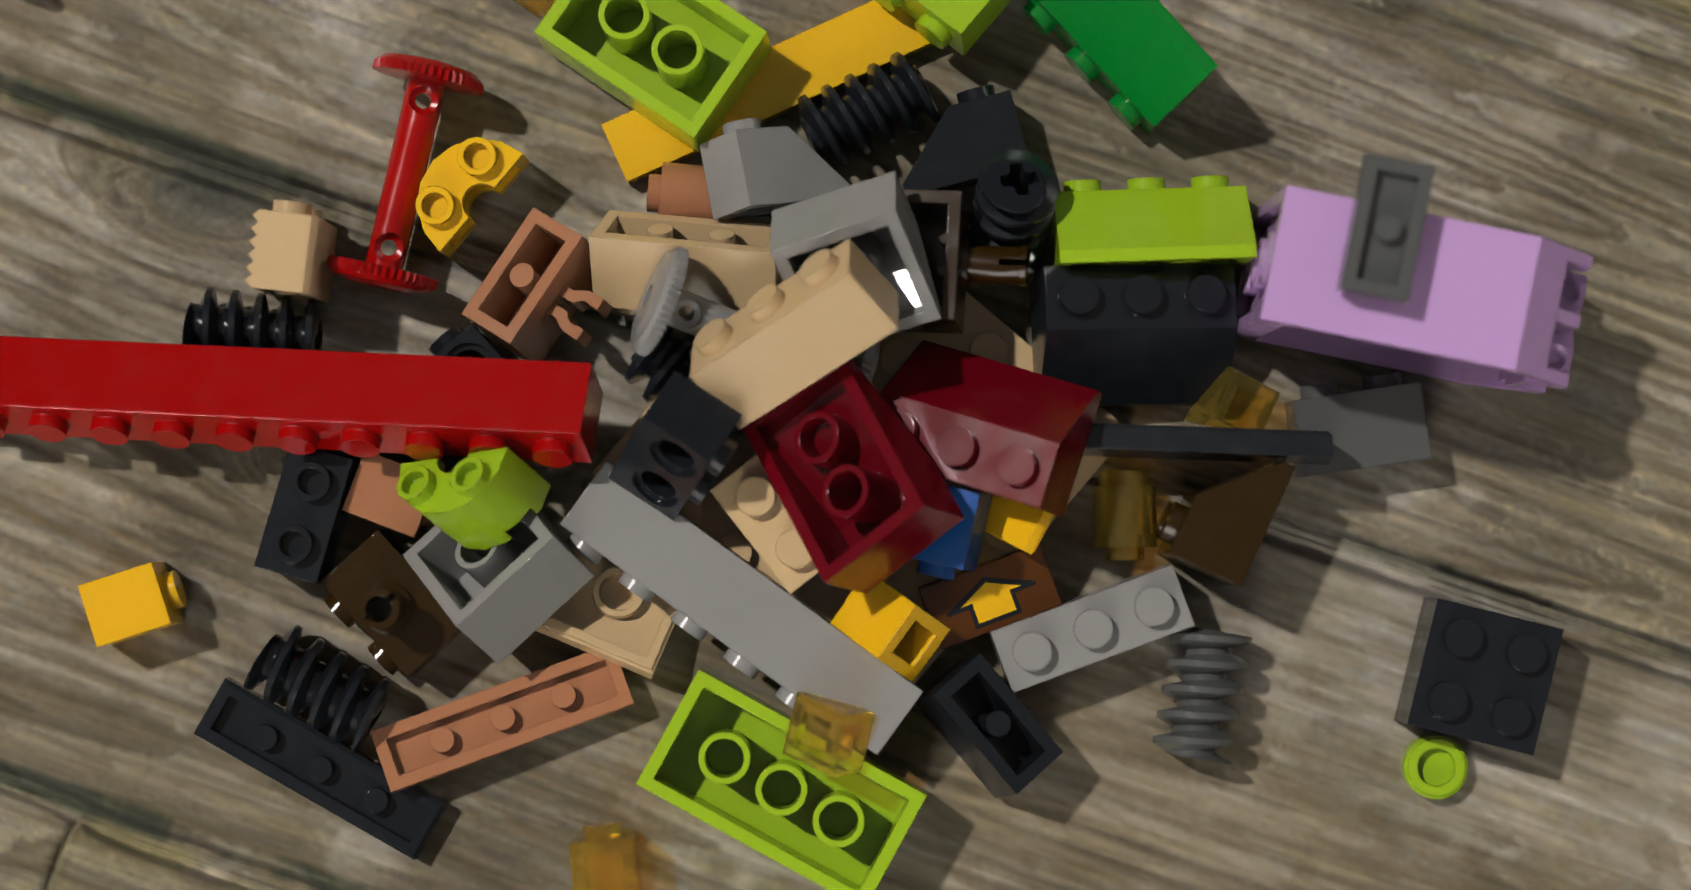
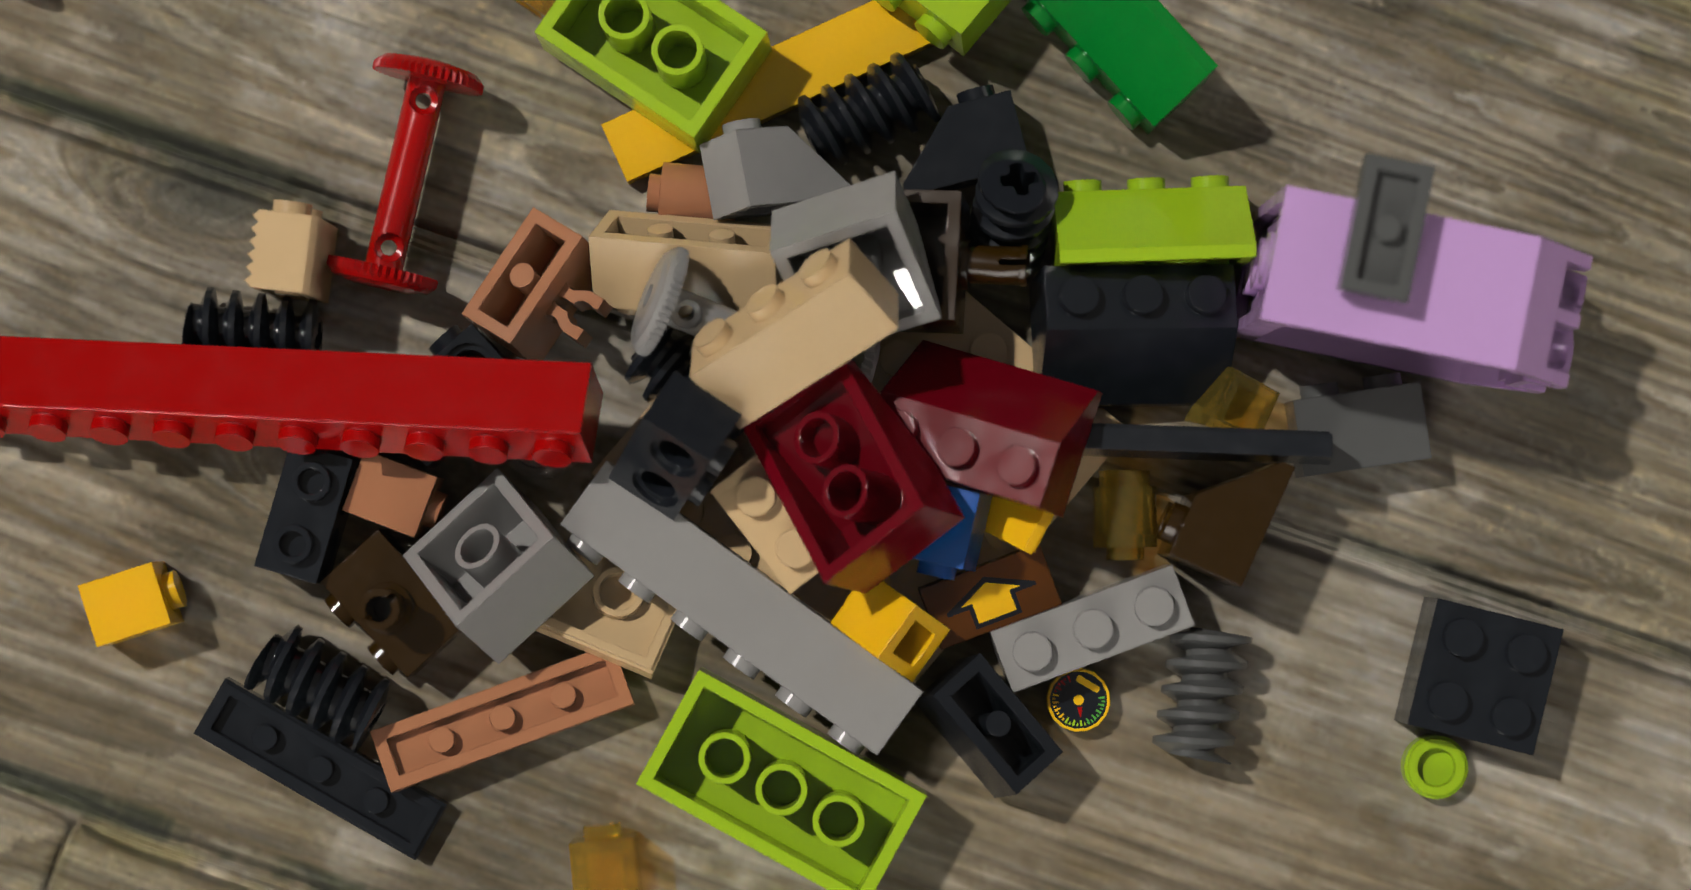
(456, 181): yellow cylinder -> none
(477, 499): lime cylinder -> none
(828, 734): clear yellow slope -> none
(1078, 700): none -> black tile

